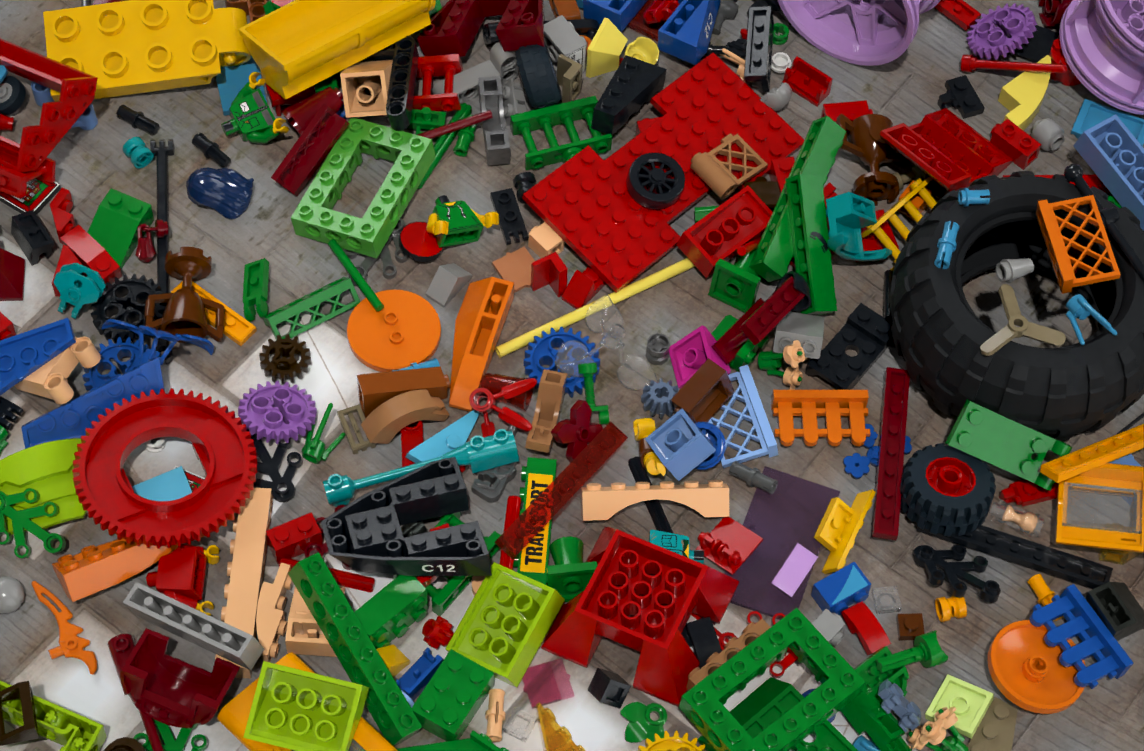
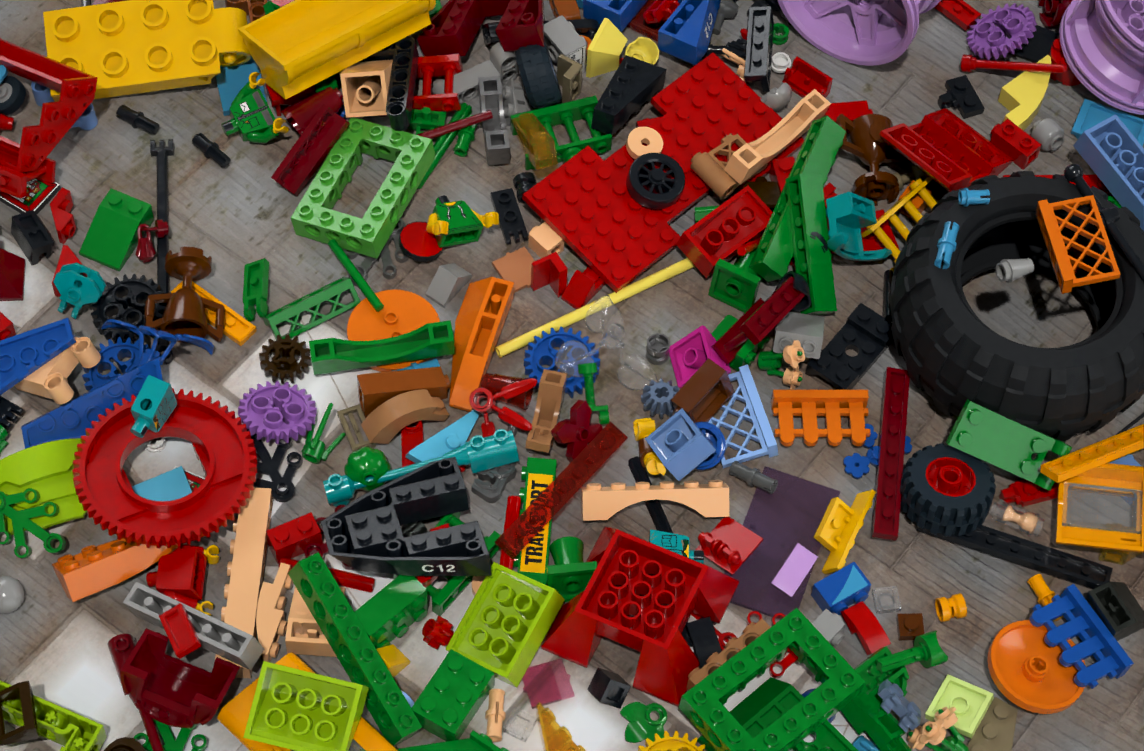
(69, 642): orange piece -> none
(91, 254): red slope -> none
(139, 154): teal wheel -> none
(152, 406): none -> teal torso
(180, 631): none -> red tile
(221, 190): dark blue piece -> none
(341, 355): none -> green arch
(366, 463): none -> green plant
(419, 674): blue hinge -> none
(536, 141): none -> clear yellow slope
(643, 135): none -> light nougat piece
(756, 154): none -> light nougat arch
(929, 558): black plant -> none
(1025, 327): dark tan piece -> none
(1081, 309): dark azure plant -> none

